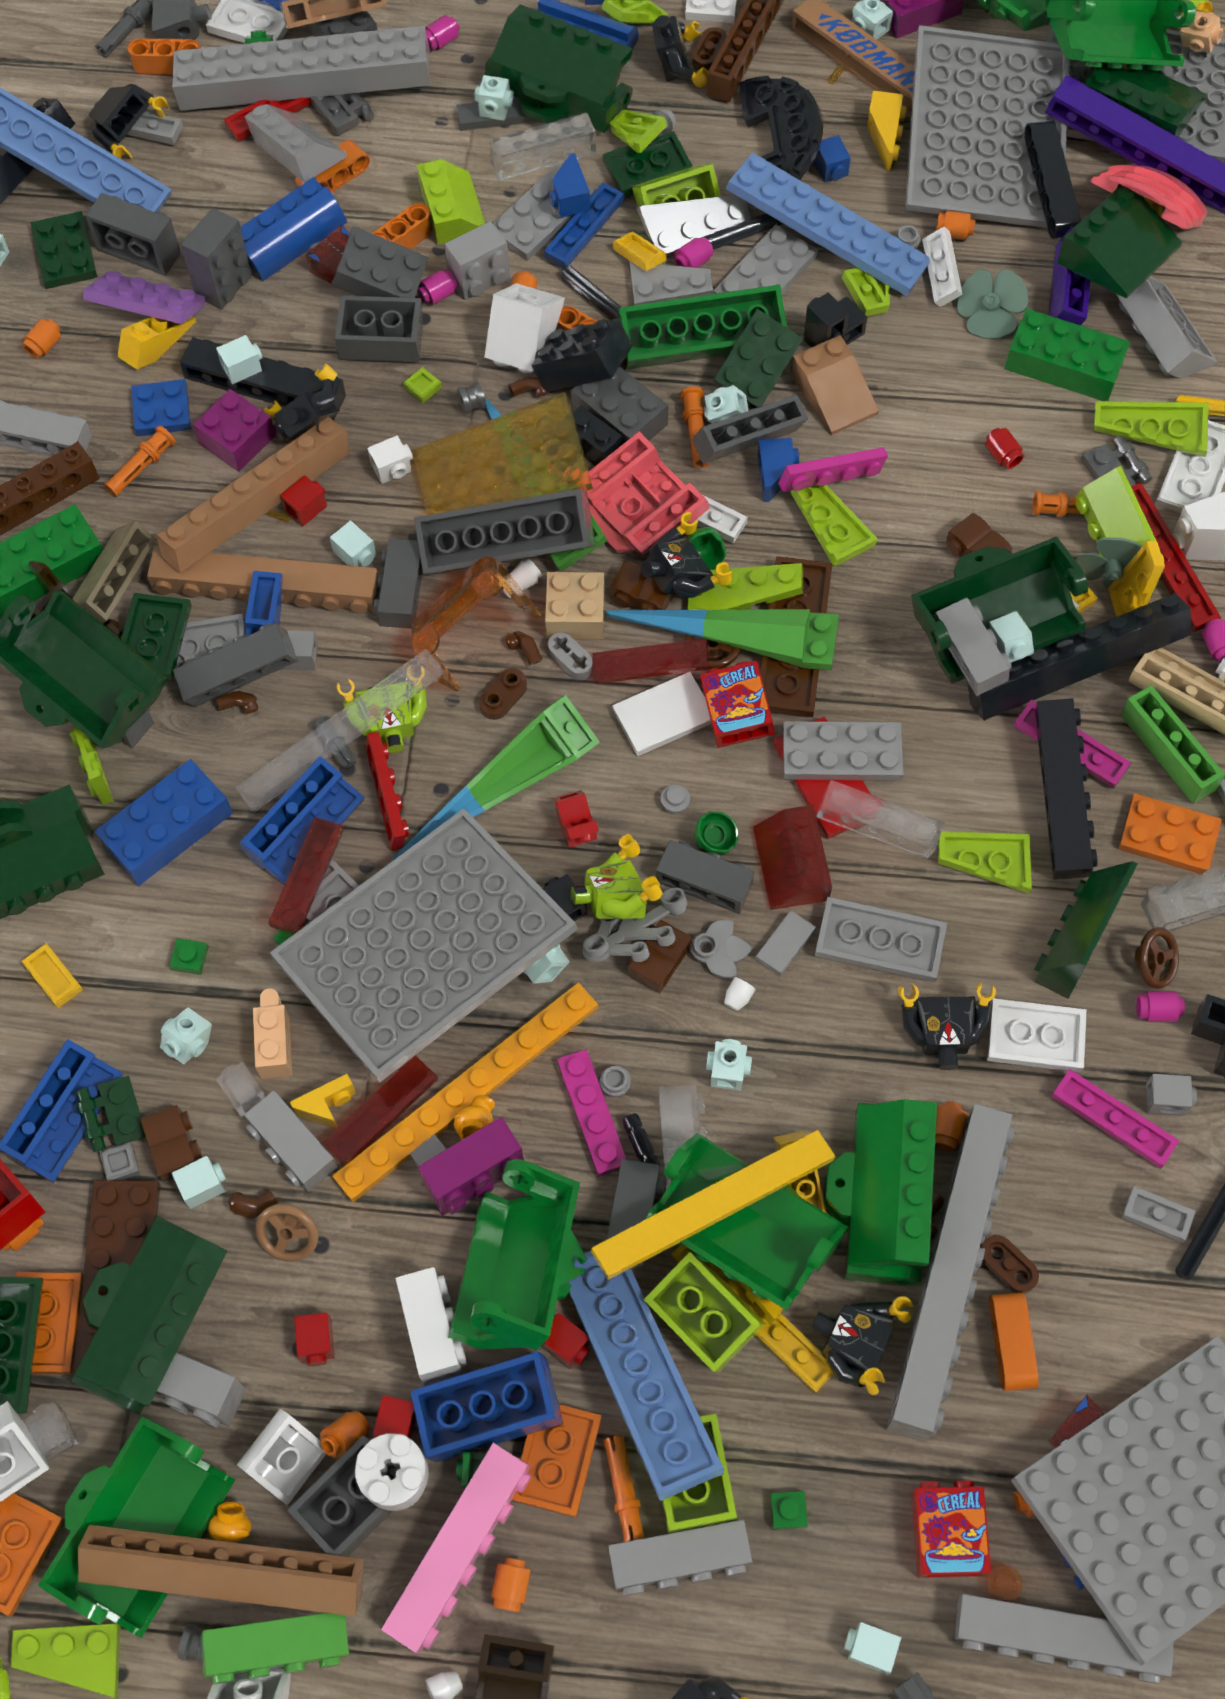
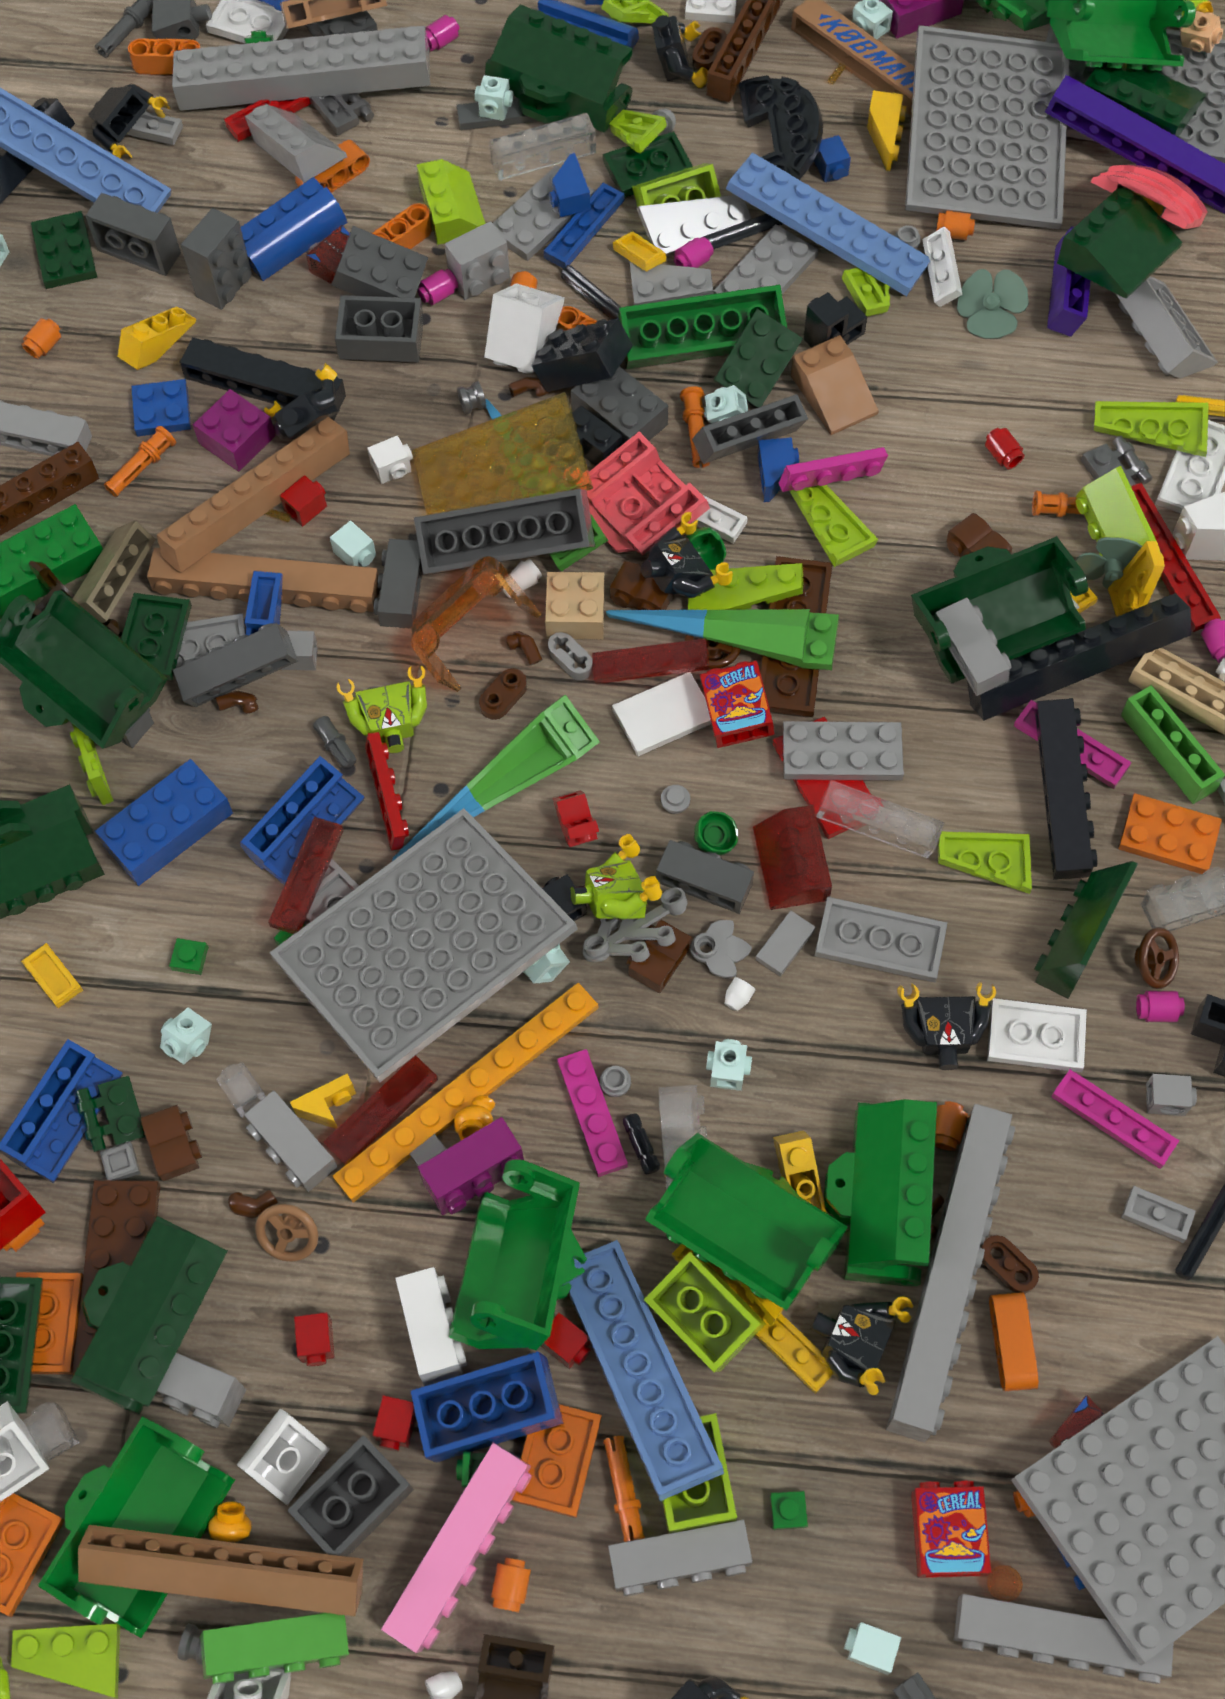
(144, 297): medium lavender plate -> none
(199, 1181): light aqua brick -> none
(240, 359): light aqua brick -> none
(272, 1037): light nougat brick -> none
(340, 729): clear tile -> none
(343, 1433): orange brick -> none
(374, 1463): white brick -> none
(422, 385): lime tile -> none
(634, 1195): dark grey brick -> none
(712, 1204): yellow tile -> none
(1012, 636): light aqua brick -> none
(1051, 177): black beam -> none
(1066, 355): green brick -> none

